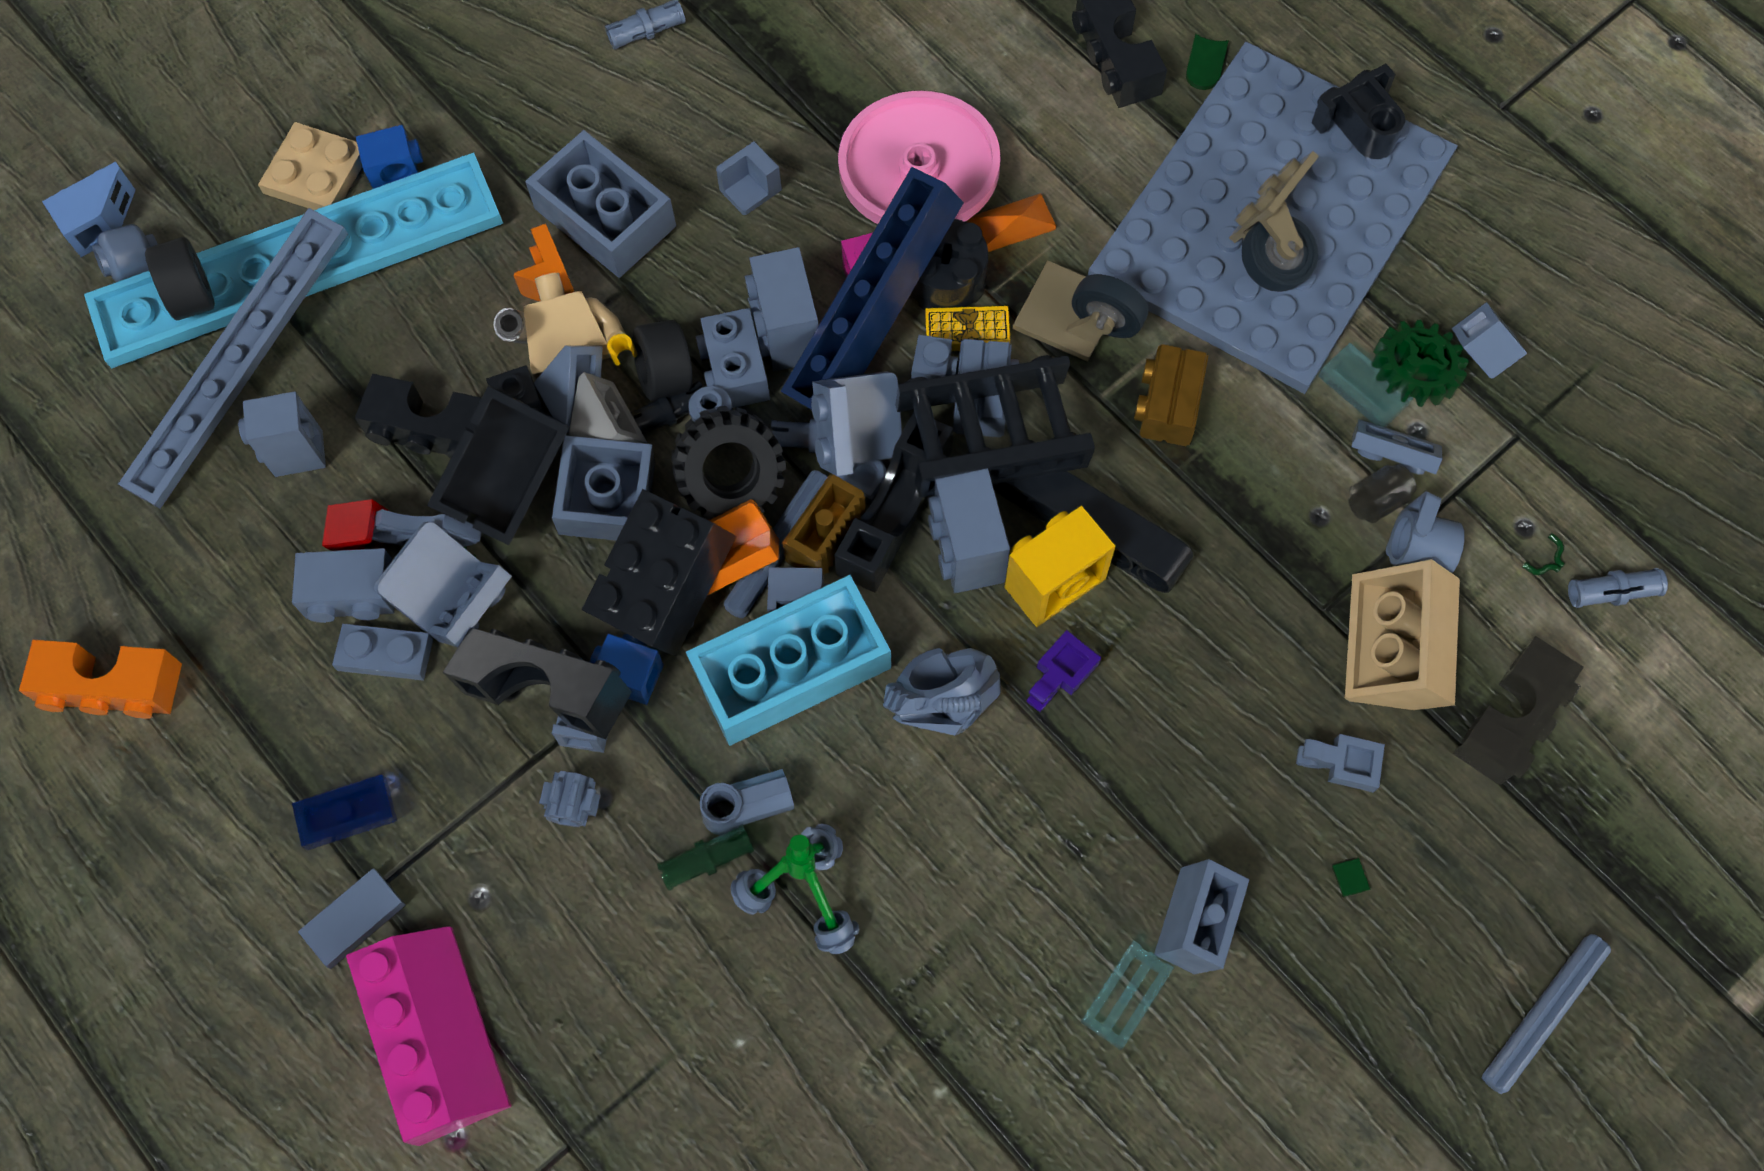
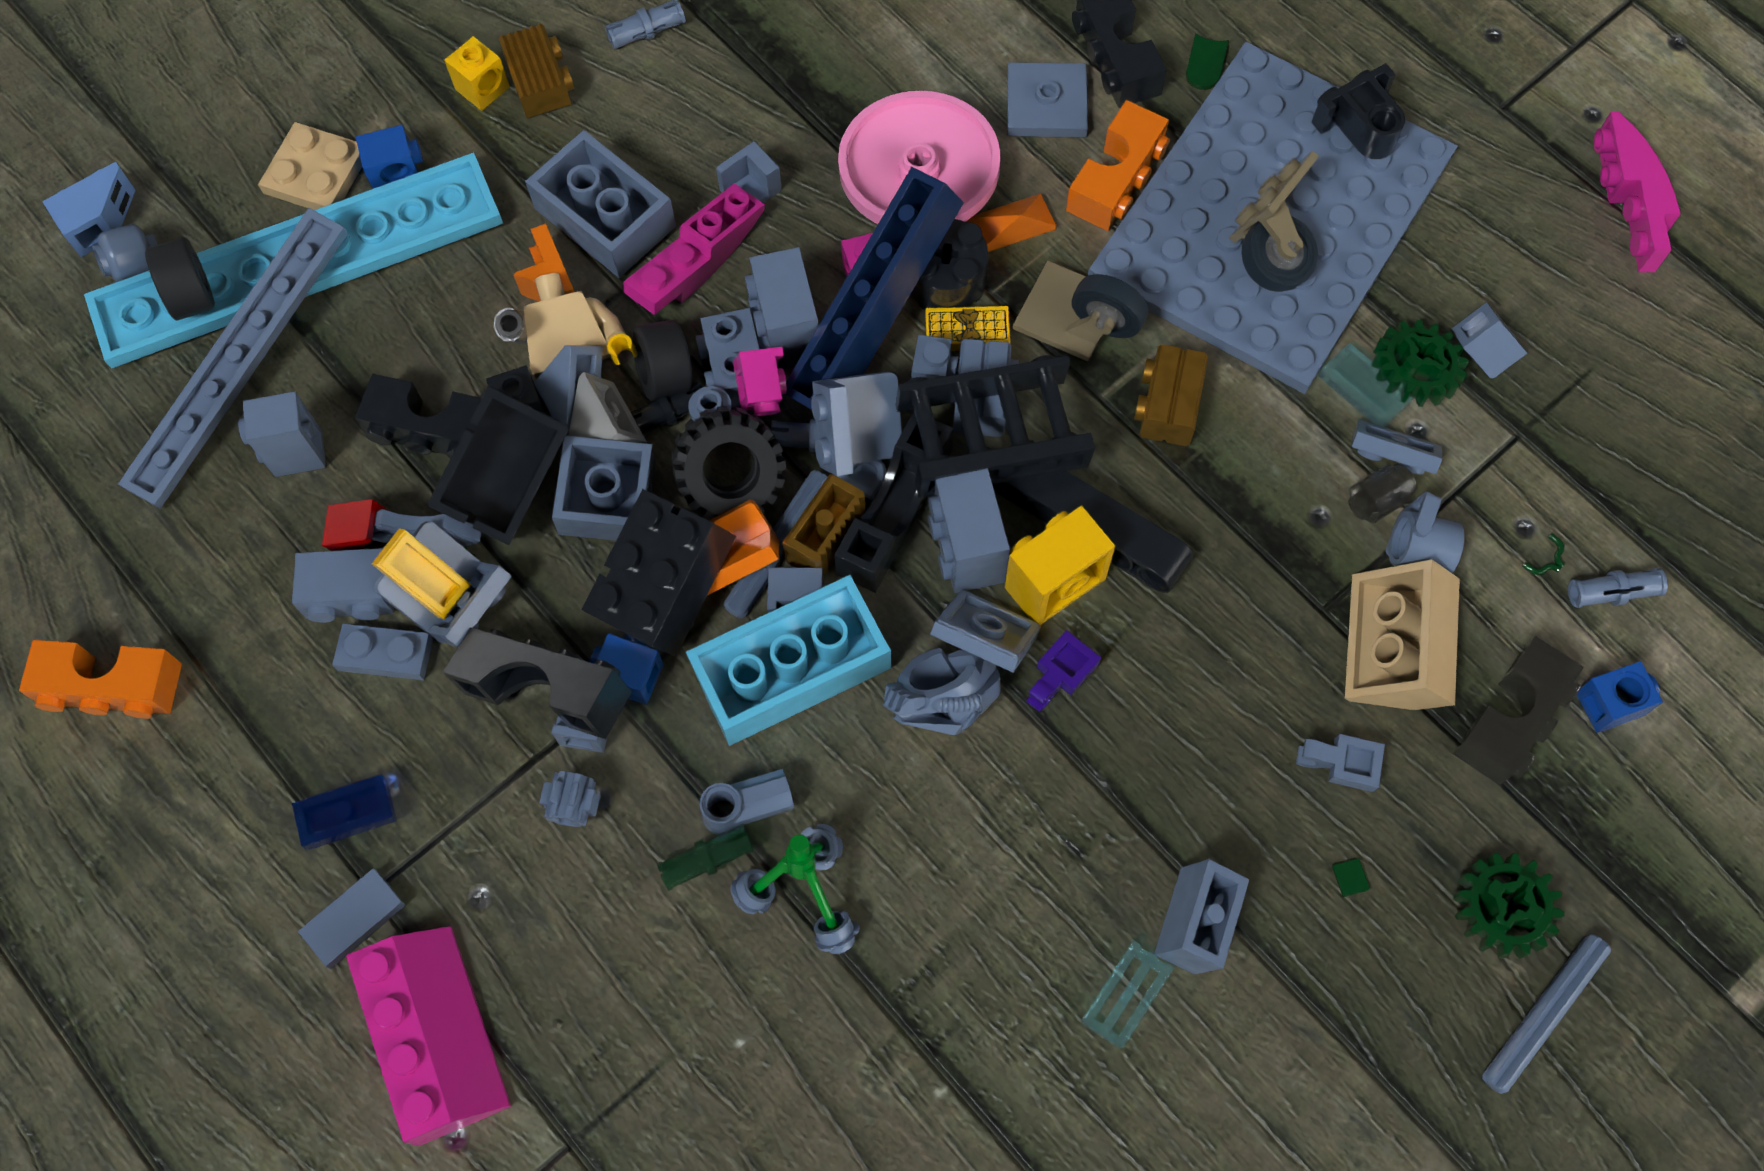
(421, 573): none -> yellow tile
(477, 73): none -> yellow brick
(535, 70): none -> pearl gold brick
(700, 250): none -> dark pink slope
(759, 380): none -> dark pink brick
(986, 630): none -> sand blue plate
(1047, 99): none -> sand blue plate
(1104, 191): none -> orange arch
(1529, 903): none -> dark green gear
(1607, 709): none -> blue brick
(1640, 182): none -> dark pink slope

